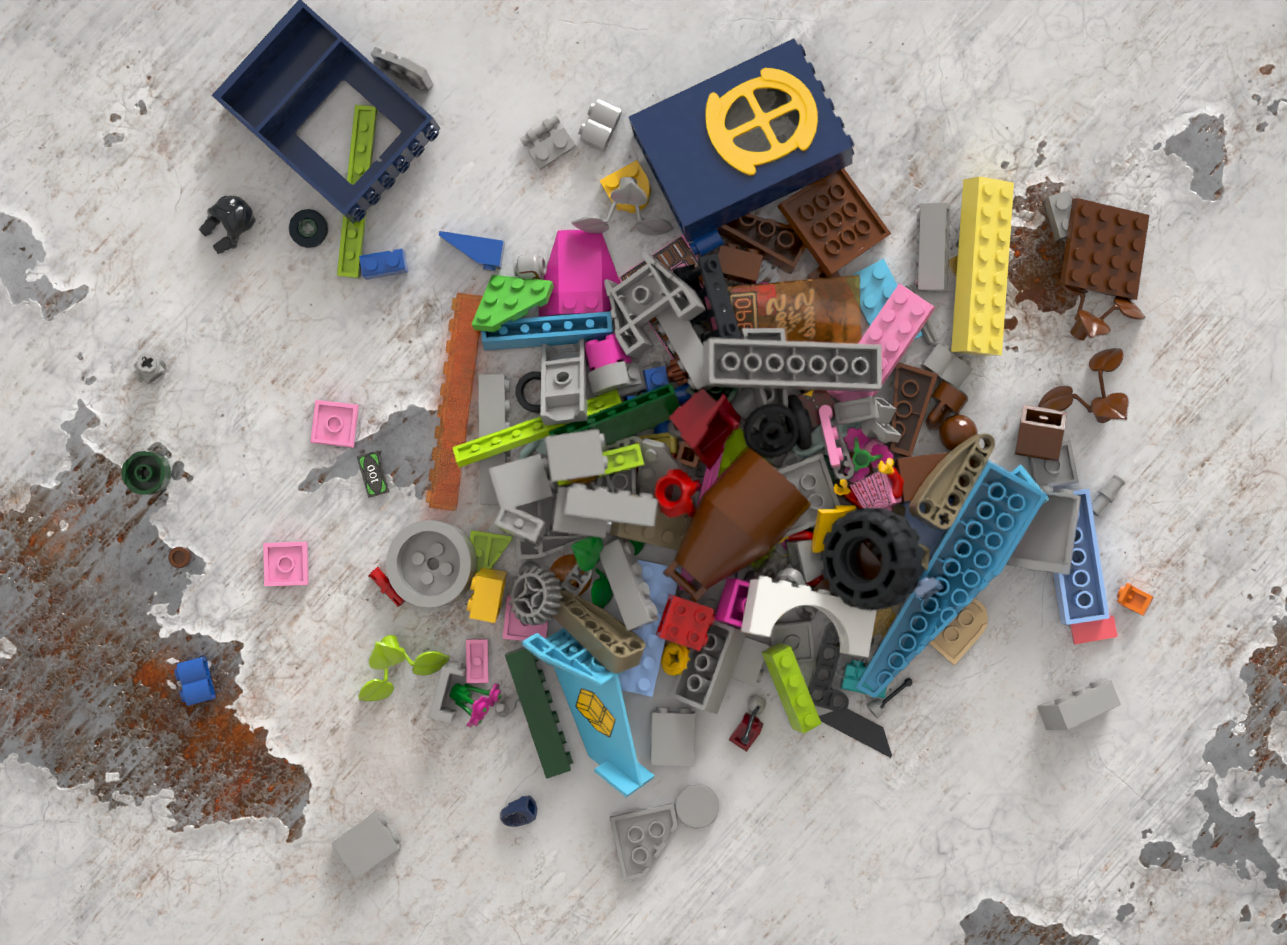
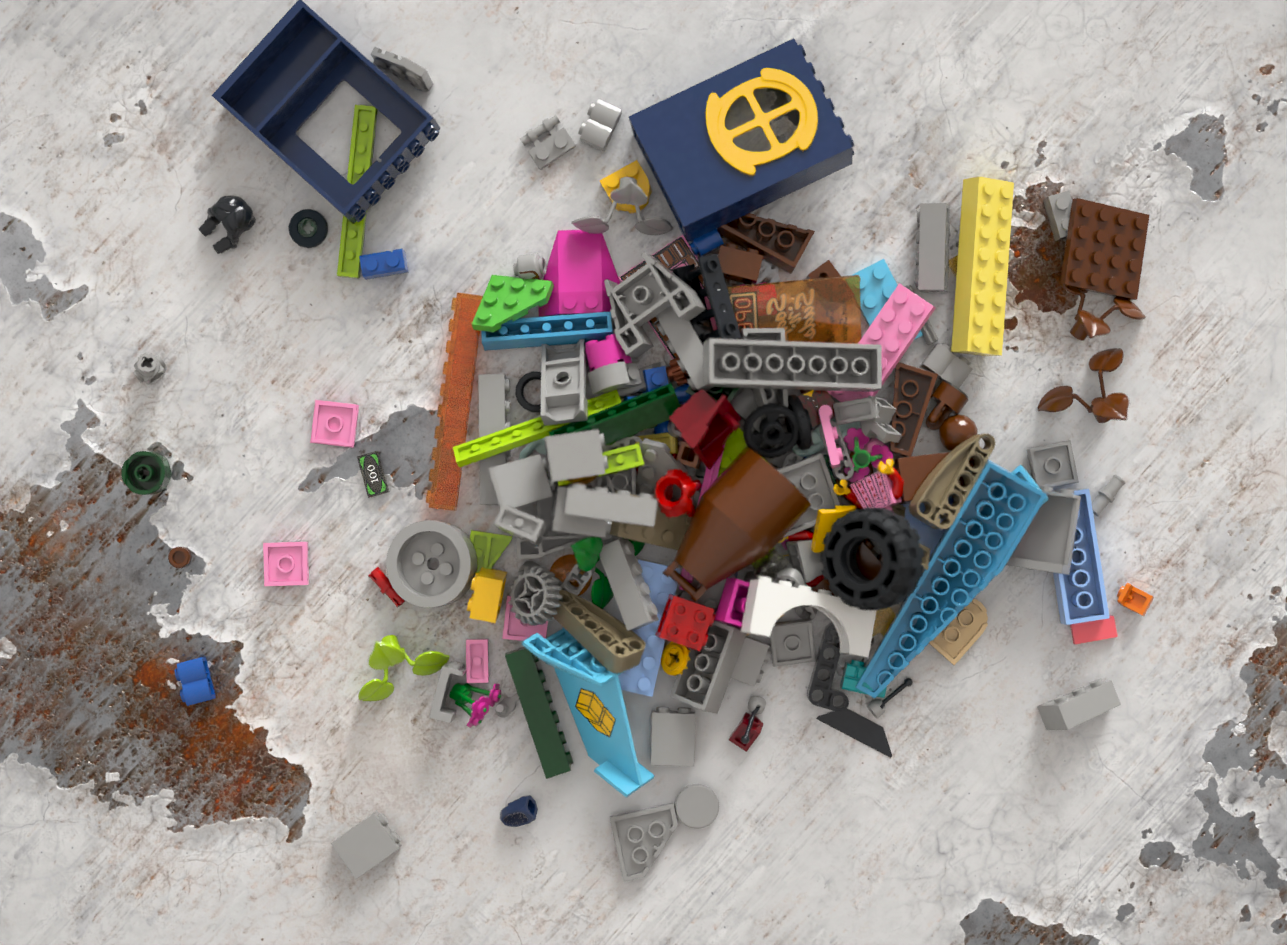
(481, 250): blue slope -> none
(791, 688): lime brick -> none
(834, 220): reddish brown plate -> none
(927, 587): sand blue plate -> none
(1040, 433): reddish brown slope -> none

